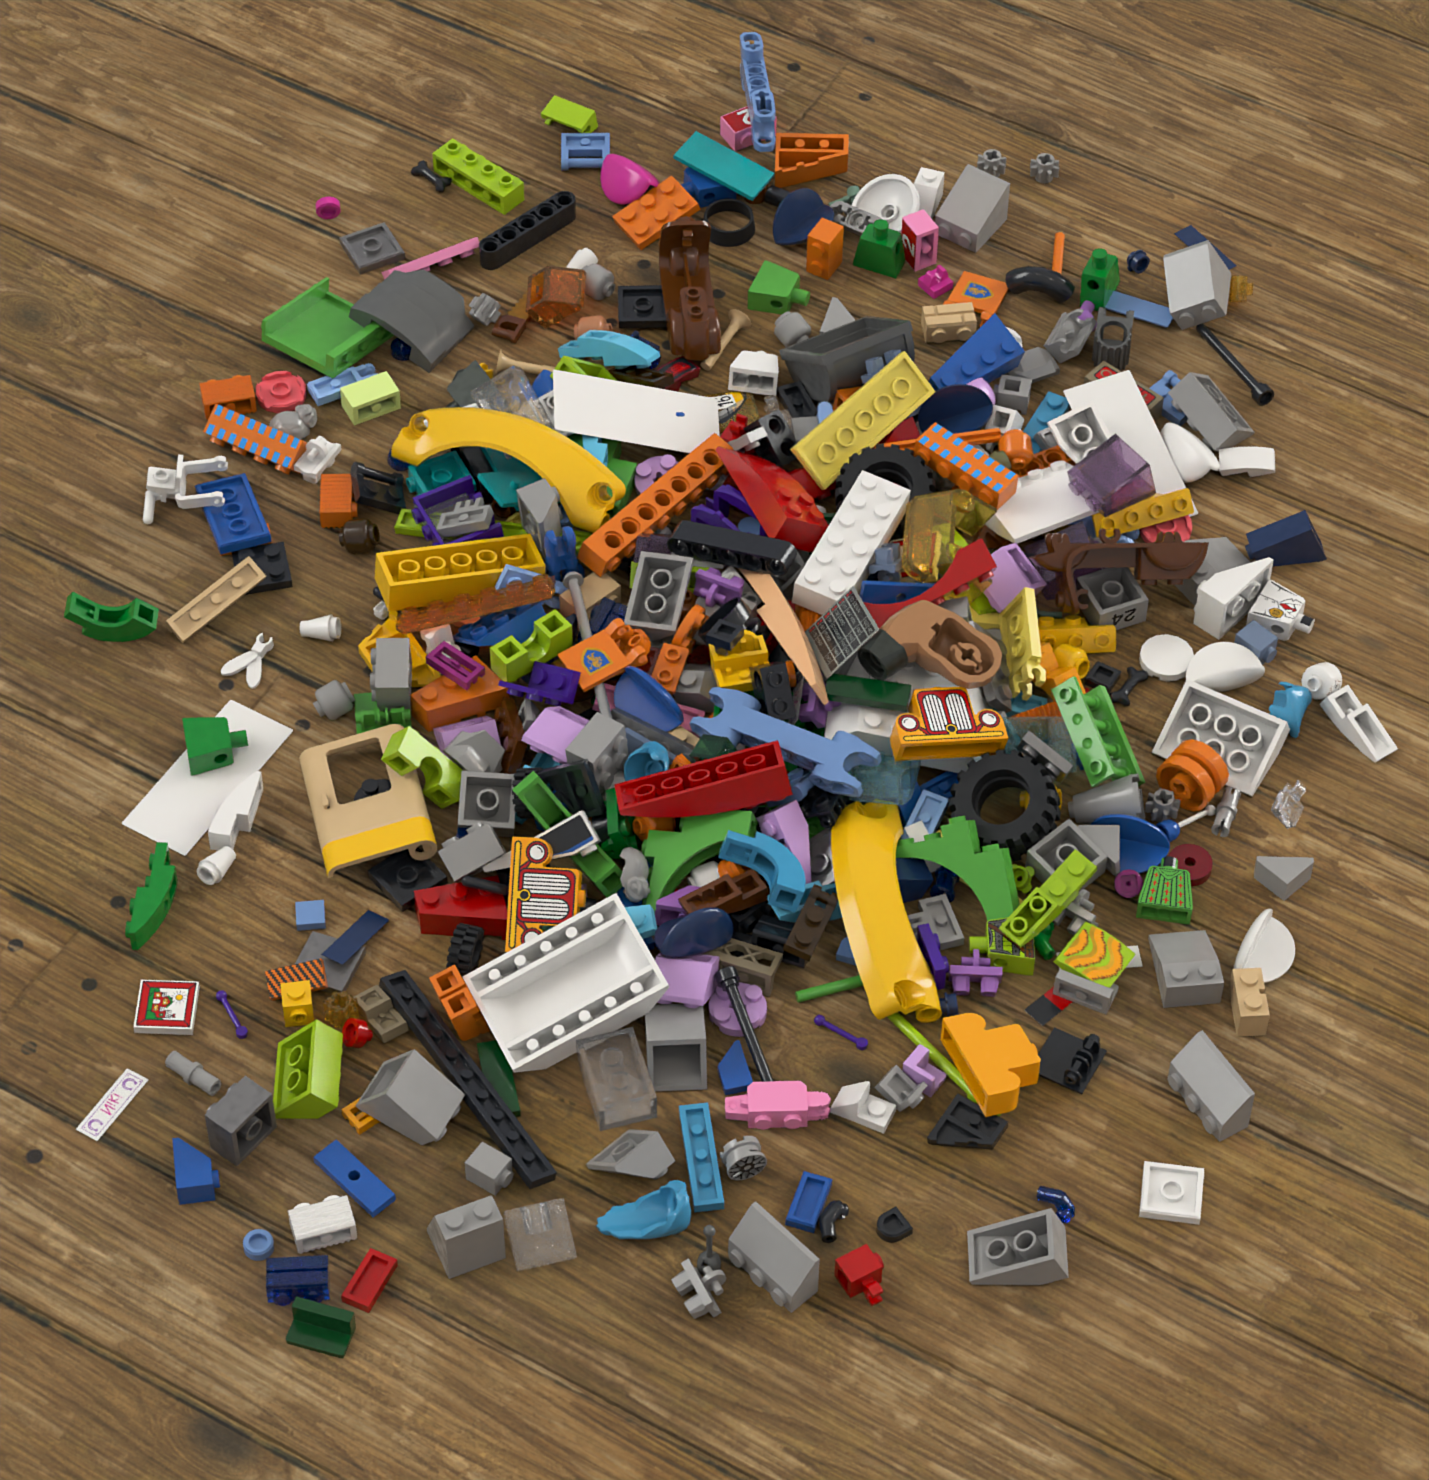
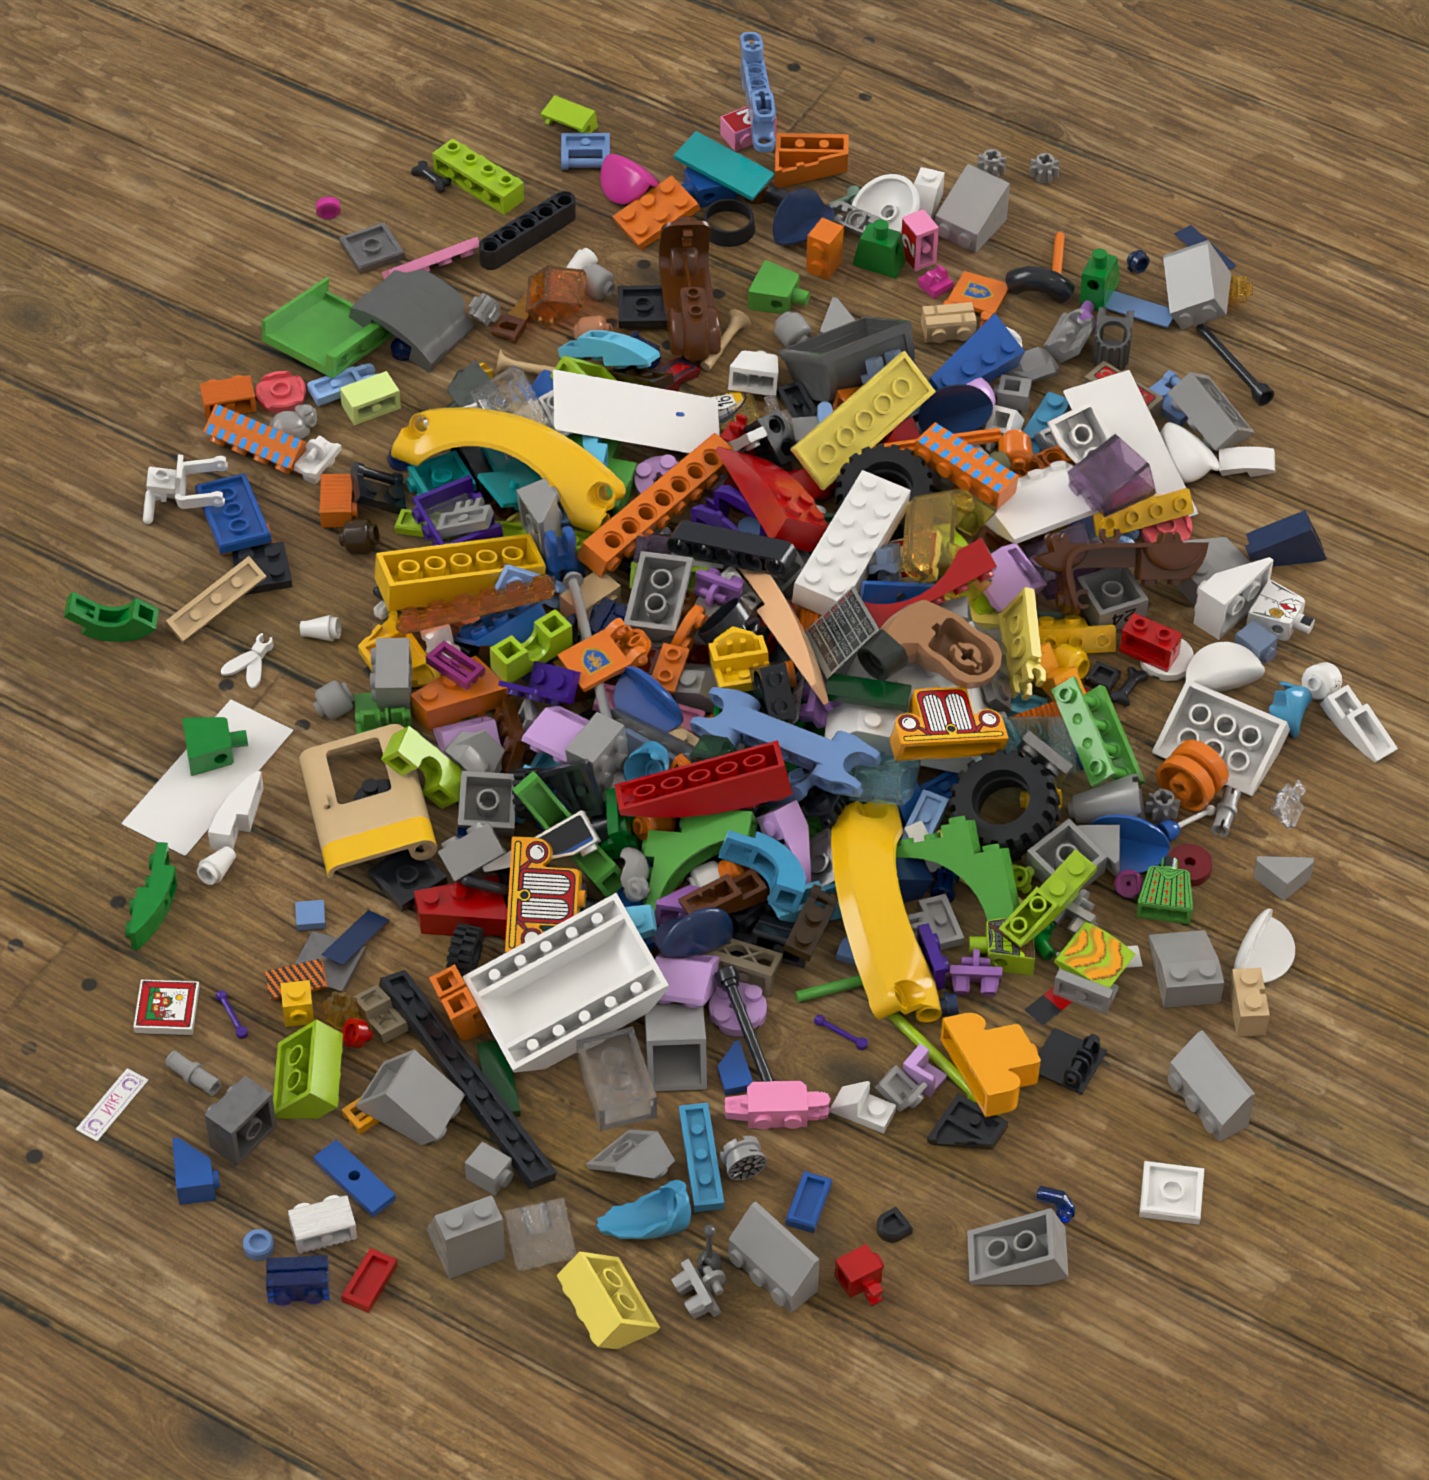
(321, 1327): dark green panel -> none
(606, 1300): none -> light yellow slope
(724, 636): black tile -> none
(834, 1211): black arm -> none
(1150, 642): none -> red hinge

